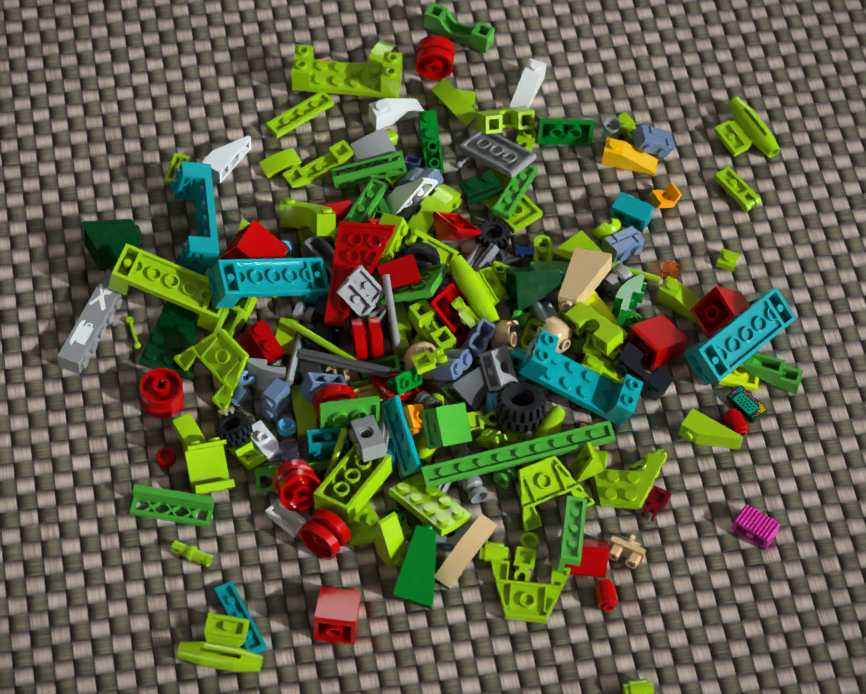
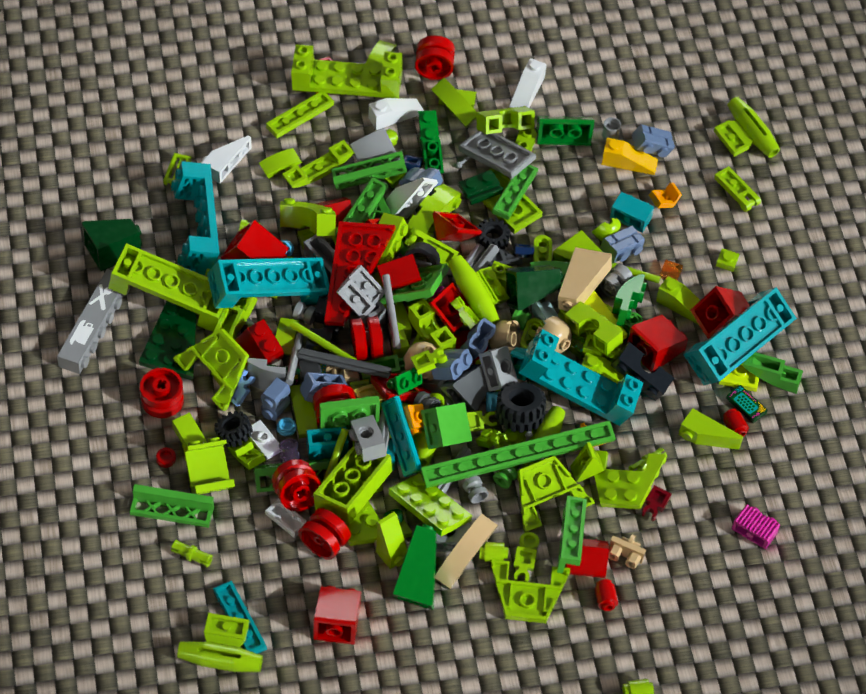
(129, 320): lime hinge -> none
(440, 21): bright green arch -> none
(627, 125): lime plate -> none

